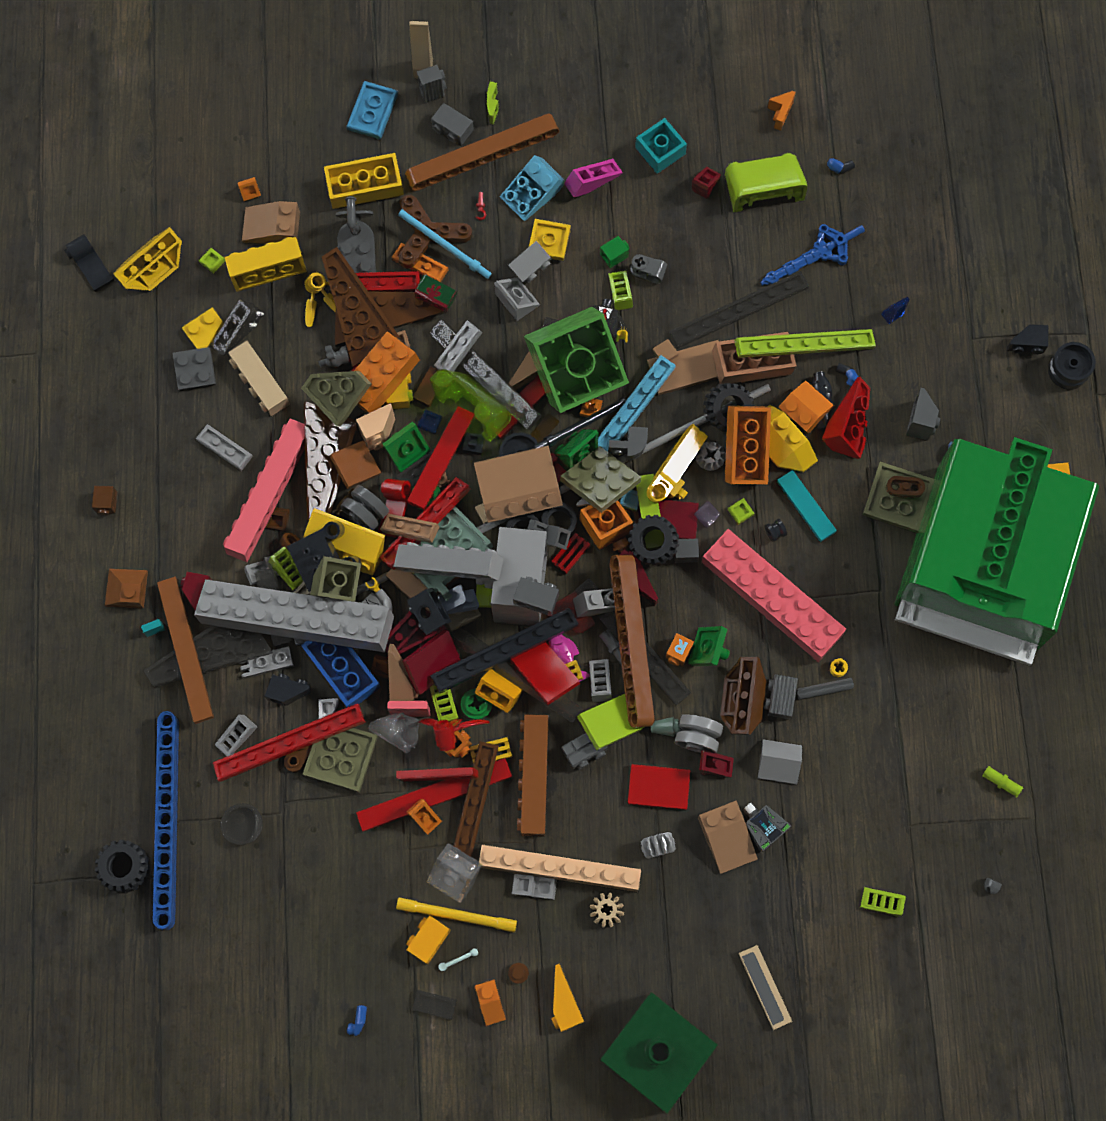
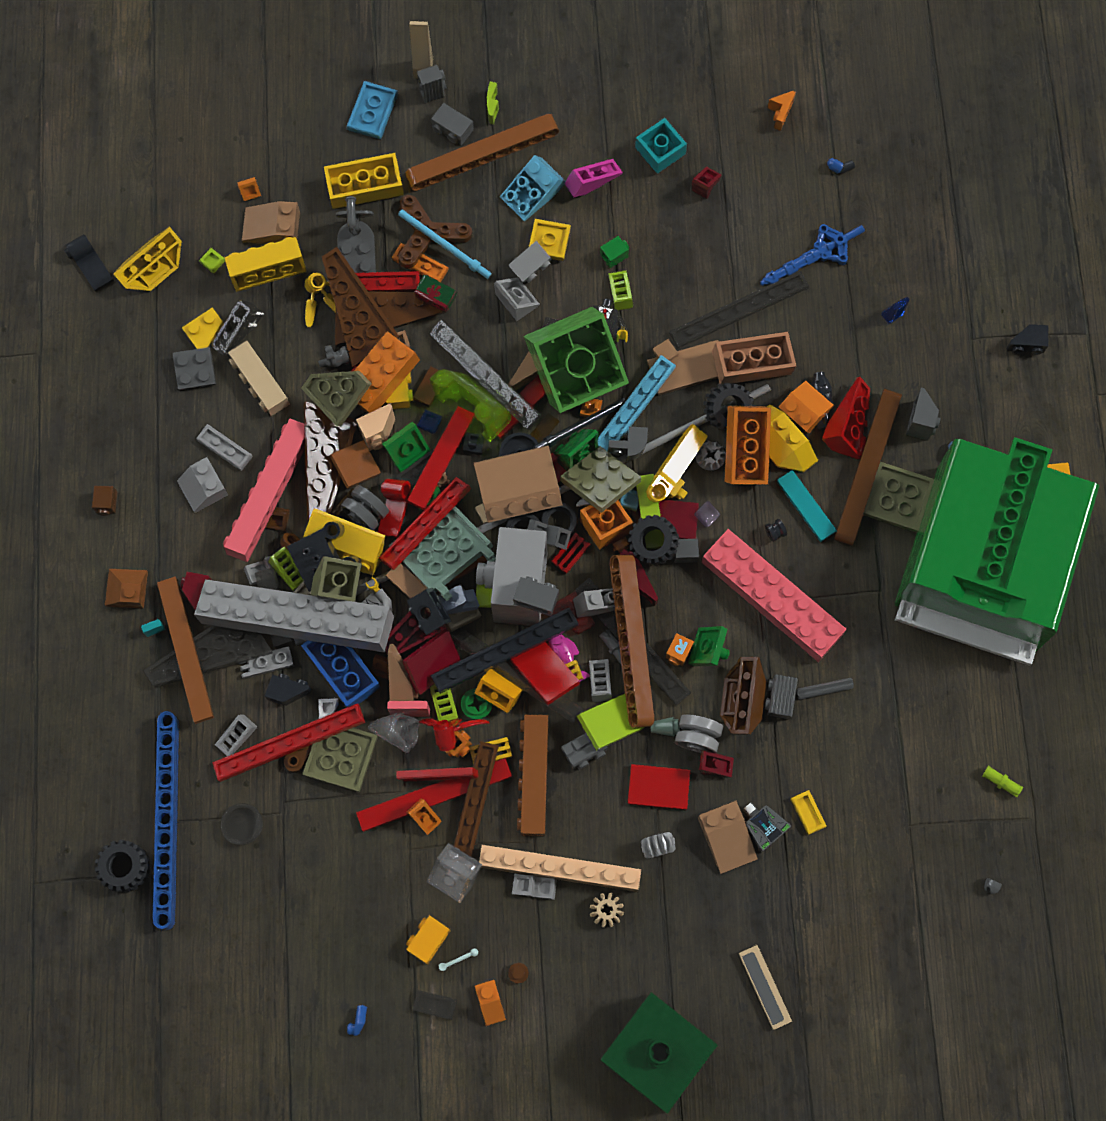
(201, 485): none -> light grey slope
(409, 528): medium nougat tile -> none
(449, 562): light grey brick -> none
(458, 347): light grey tile -> none
(480, 205): red hand -> none
(498, 923): yellow piece -> none
(564, 1007): light orange slope -> none
(650, 268): dark grey piece -> none
(741, 511): lime tile -> none
(765, 180): lime windscreen -> none
(780, 762): light grey slope -> none
(804, 343): lime tile -> none
(808, 812): none -> yellow tile
(844, 667): yellow bush -> none
(849, 372): arm -> none
(868, 467): none -> reddish brown beam
(900, 905): lime slope -> none
(904, 485): reddish brown plate -> none
(1071, 365): black wheel -> none

